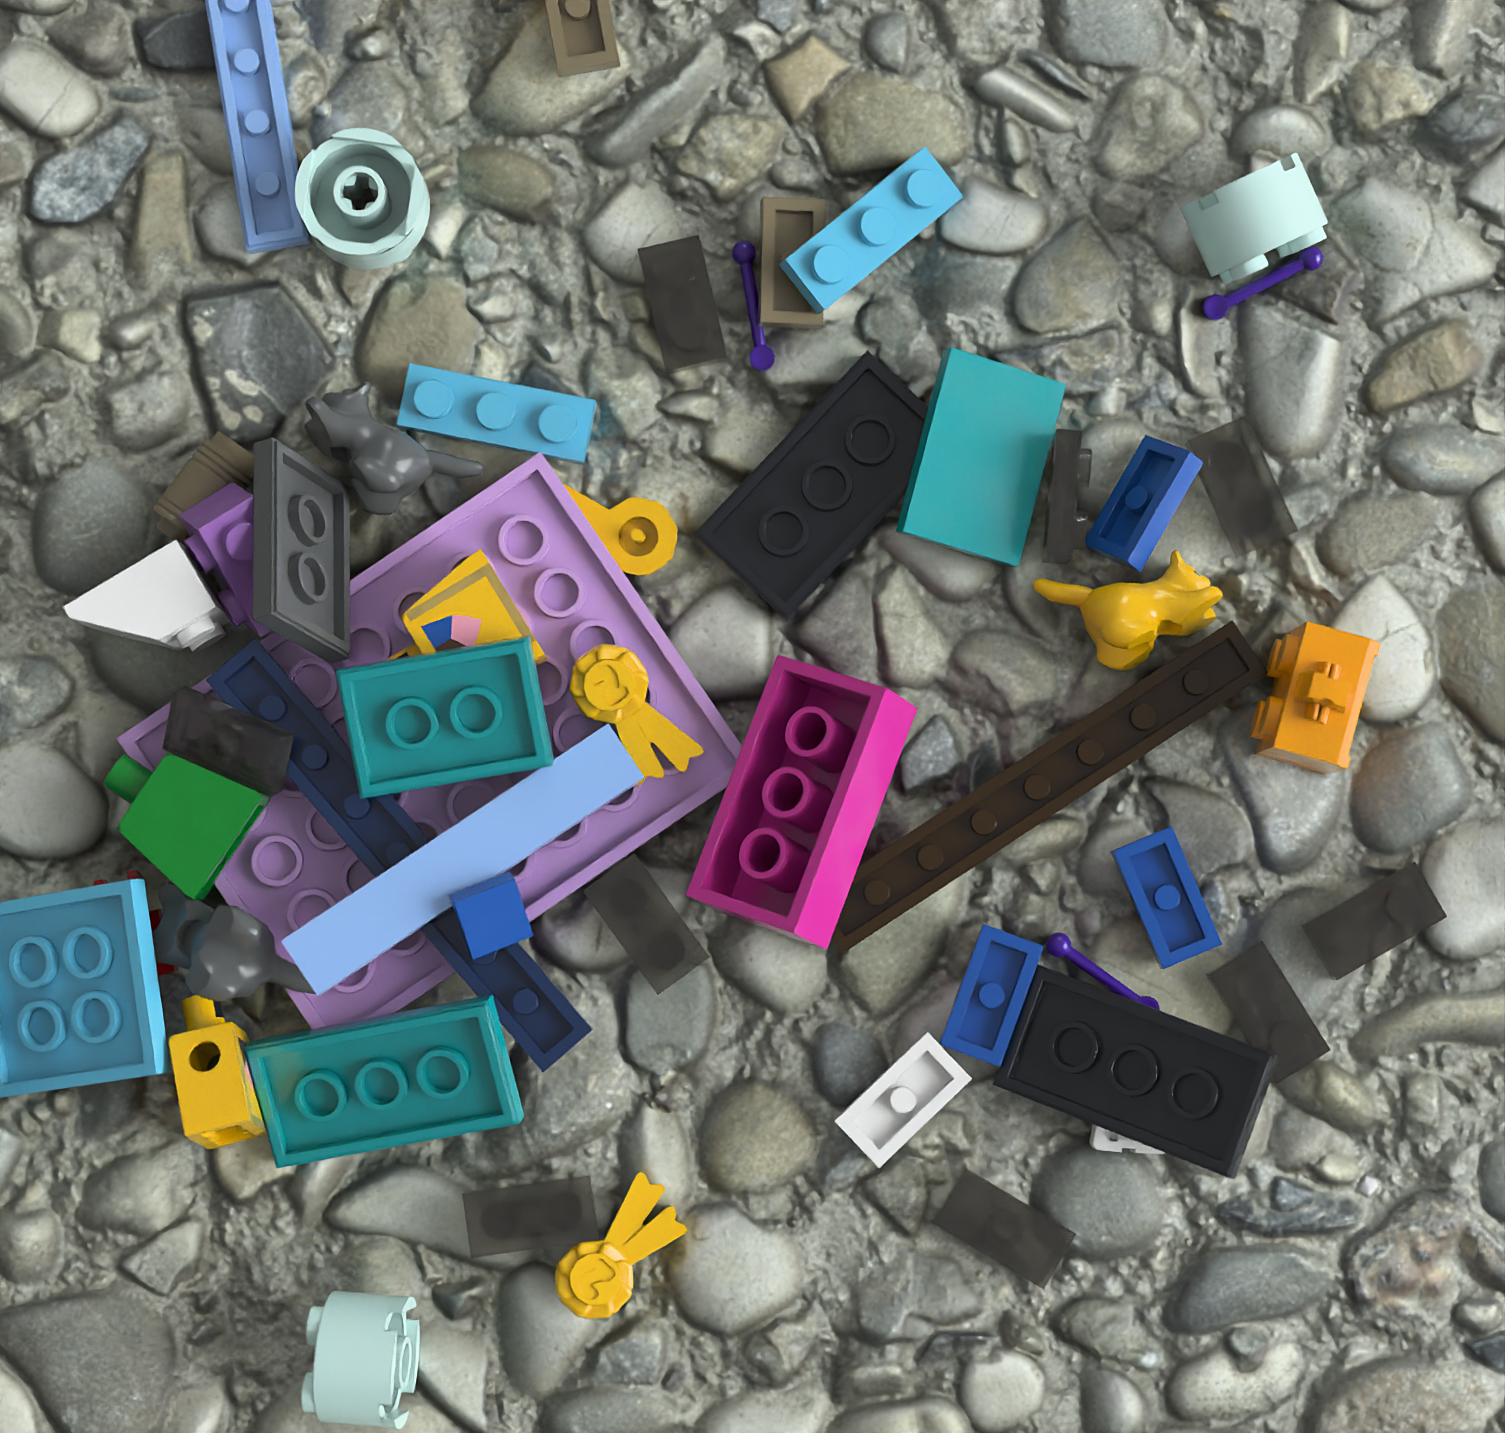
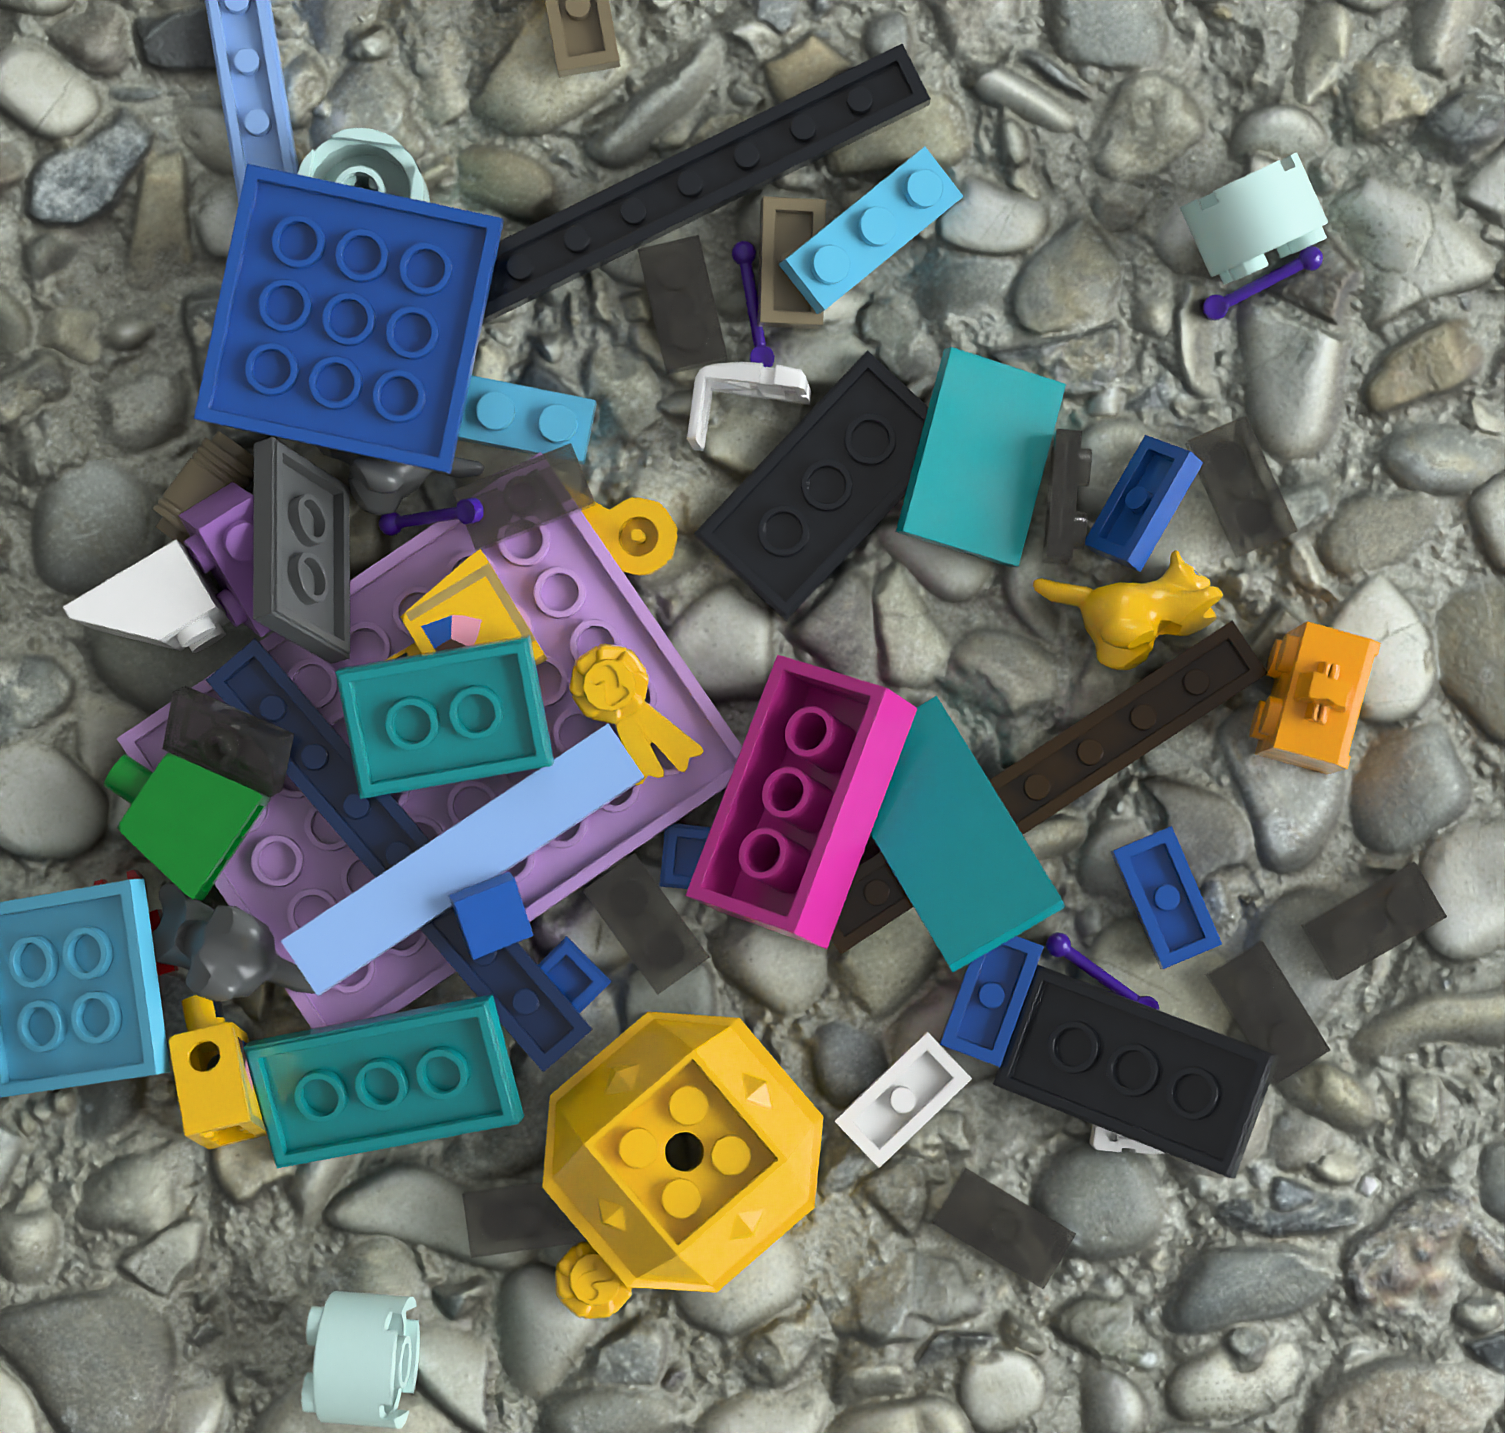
(348, 318): none -> blue plate
(467, 511): none -> dark purple hinge
(527, 496): none -> clear smoke plate
(574, 974): none -> blue tile
(611, 1138): none -> yellow piece
(681, 854): none -> blue tile
(704, 178): none -> black plate
(742, 379): none -> white piece
(958, 845): none -> teal tile

